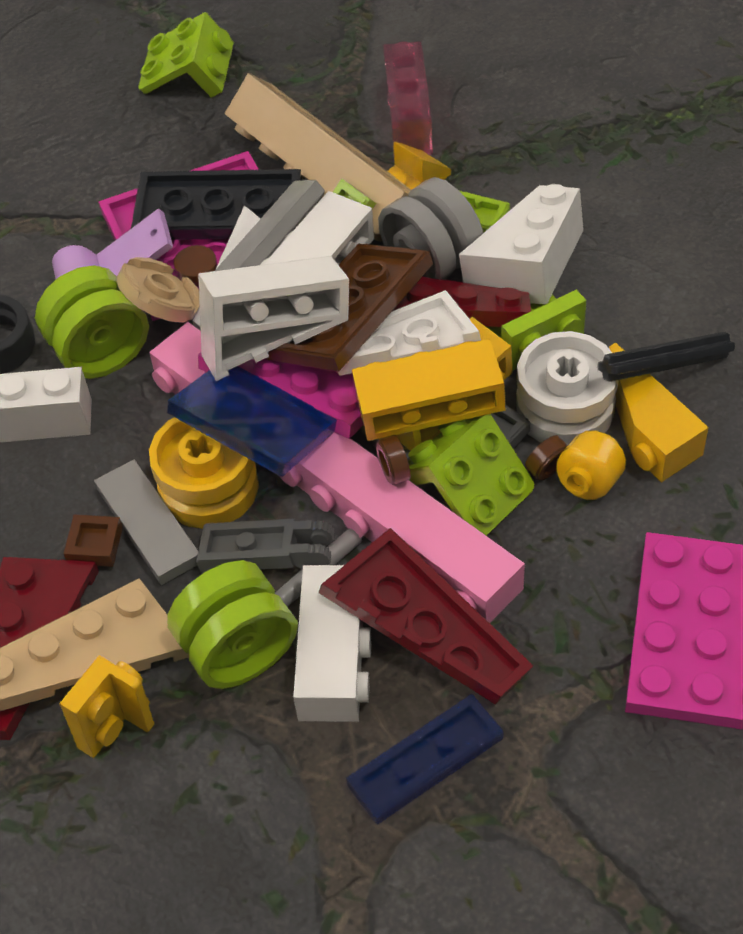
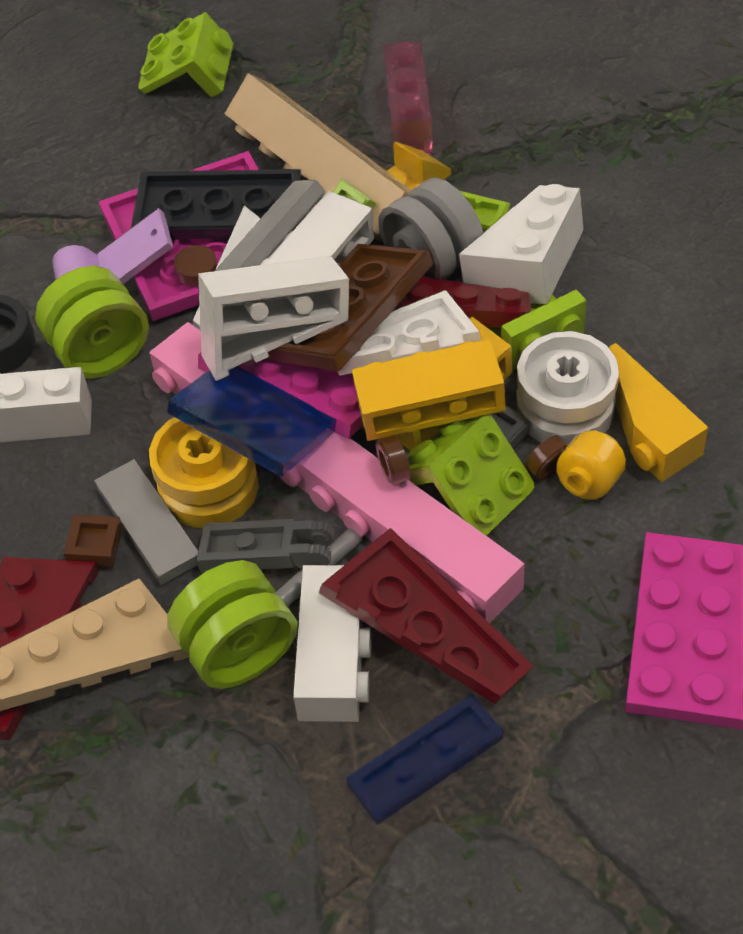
(102, 702): yellow bracket -> none
(157, 291): tan tile -> none
(665, 356): black axle -> none

